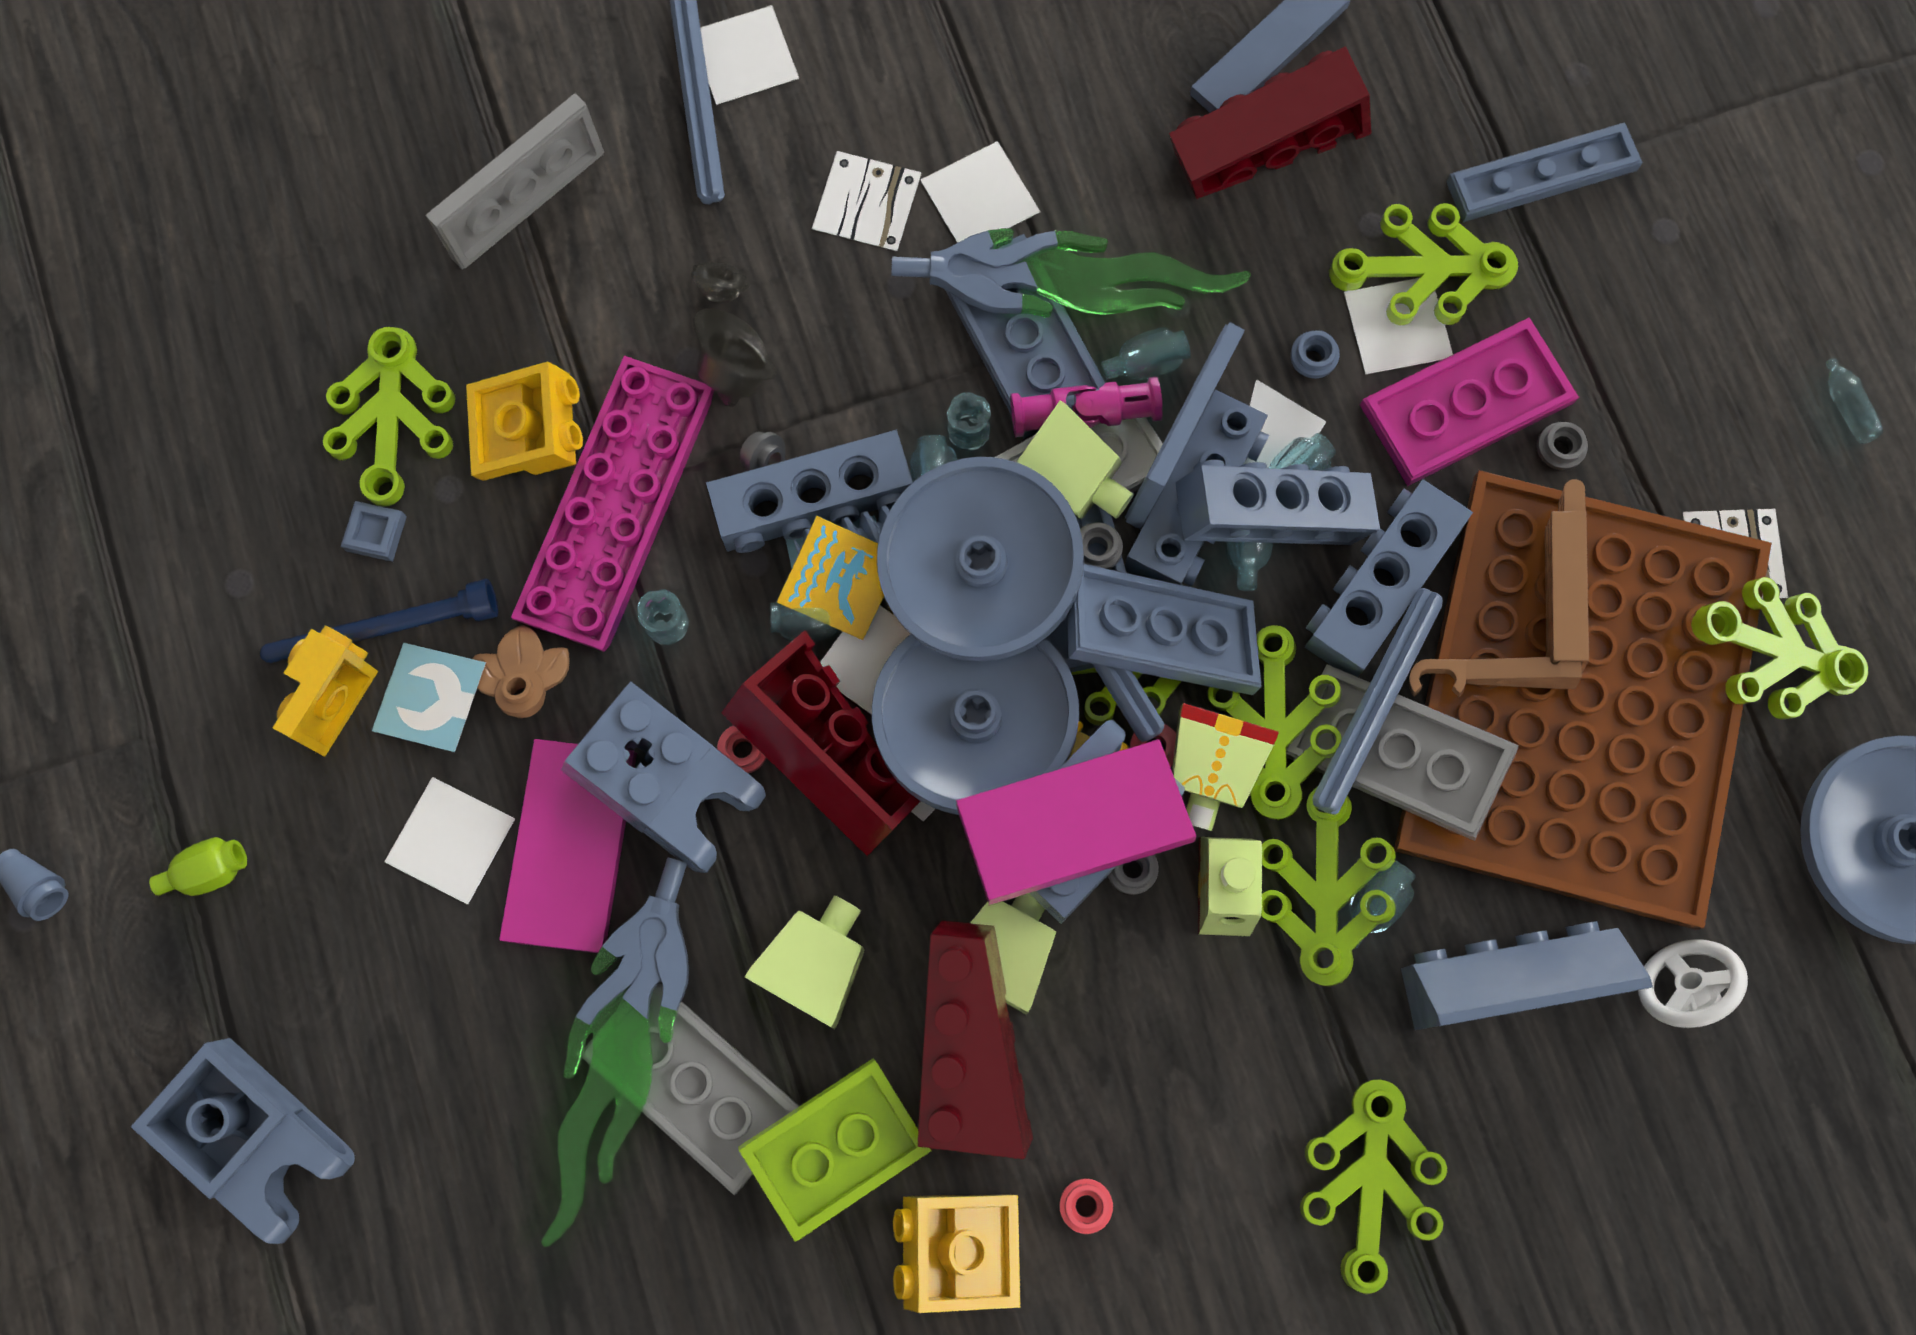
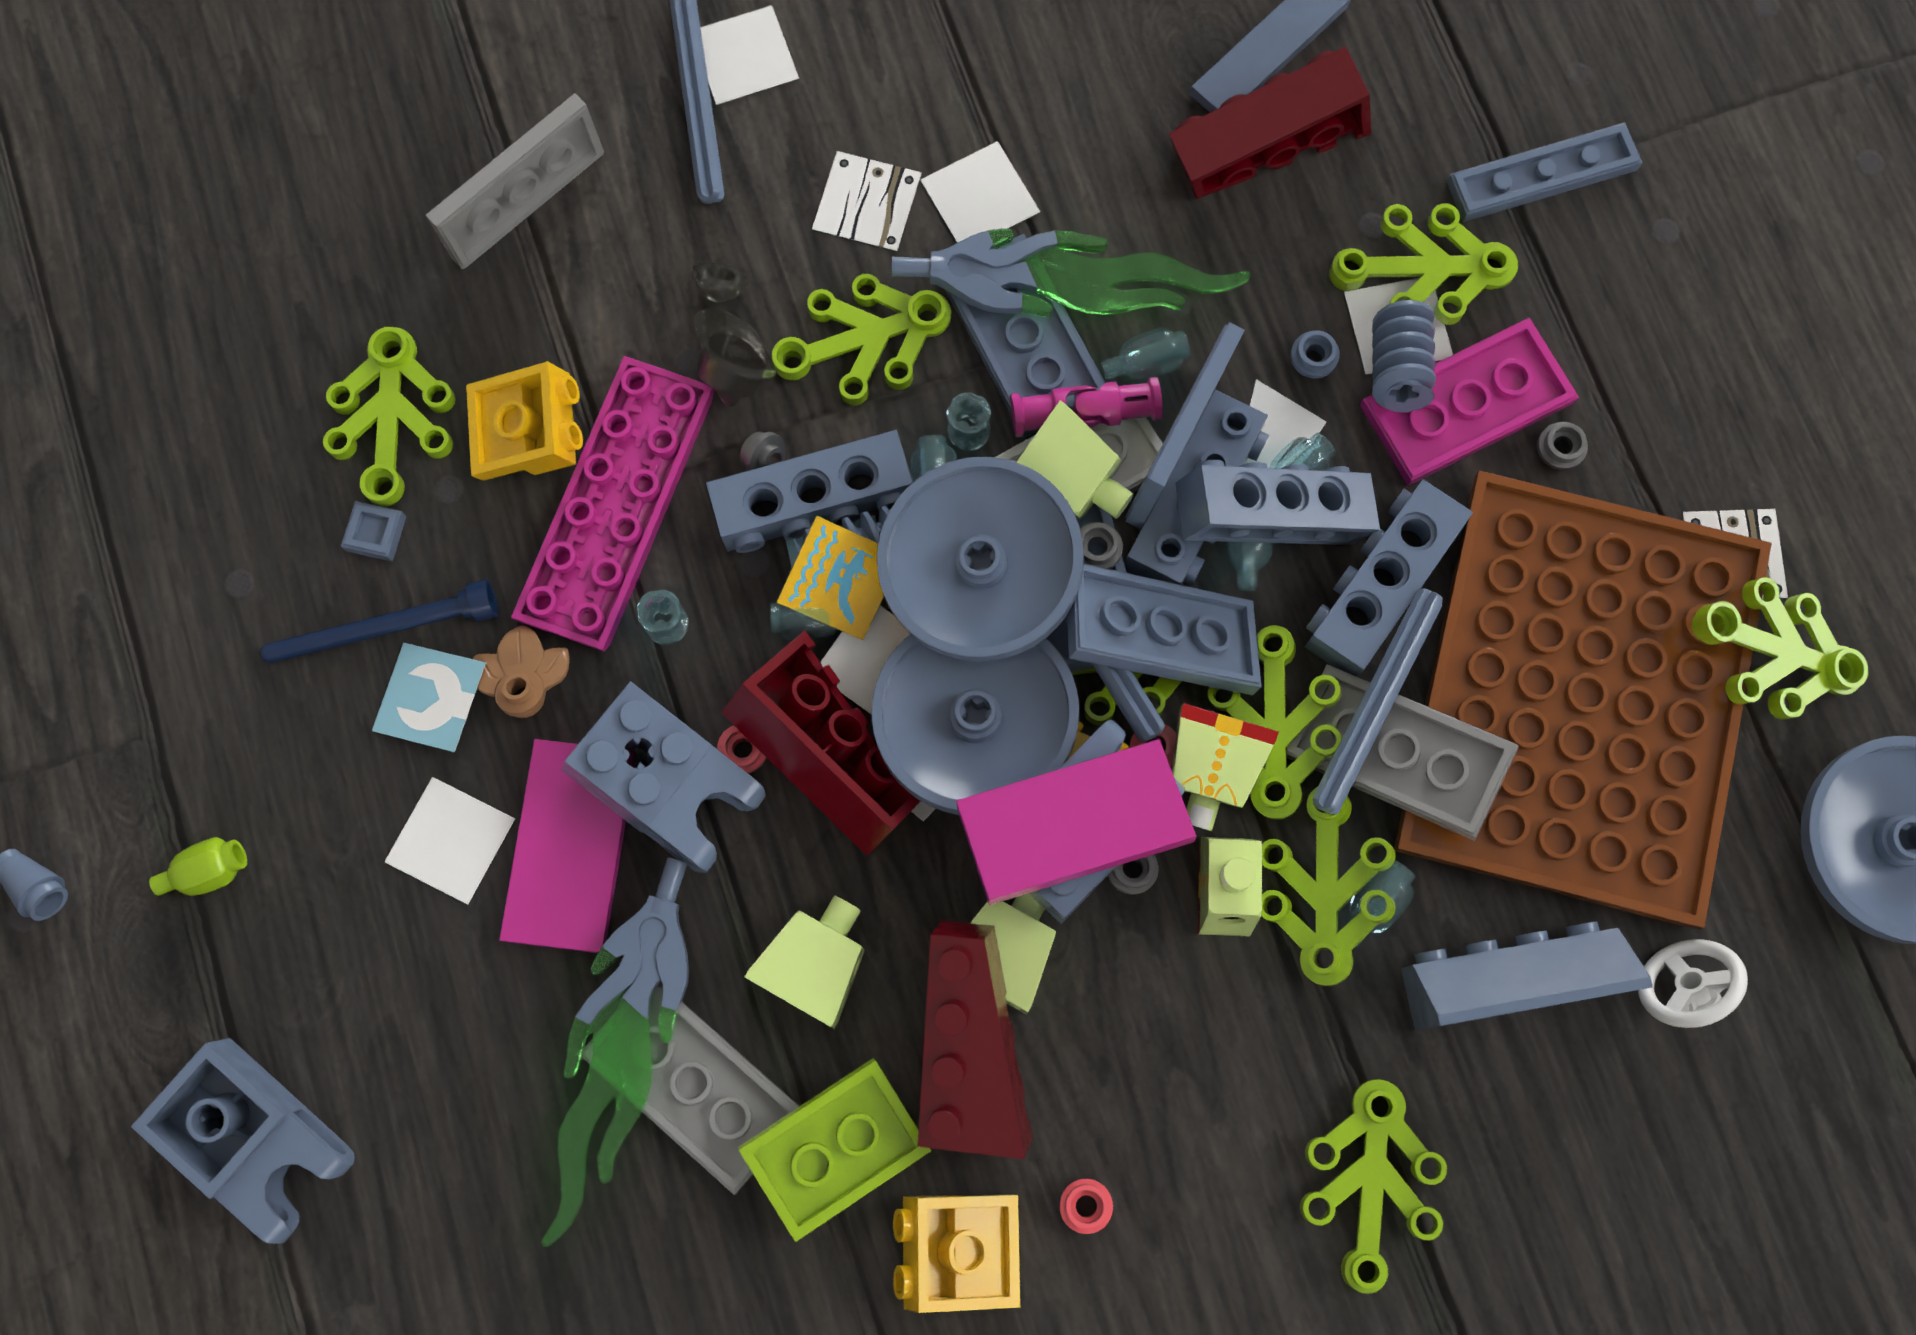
(330, 688): yellow plate -> none
(869, 333): none -> lime plant
(1403, 356): none -> sand blue piece
(1565, 614): medium nougat hinge -> none
(1853, 403): clear light blue piece -> none

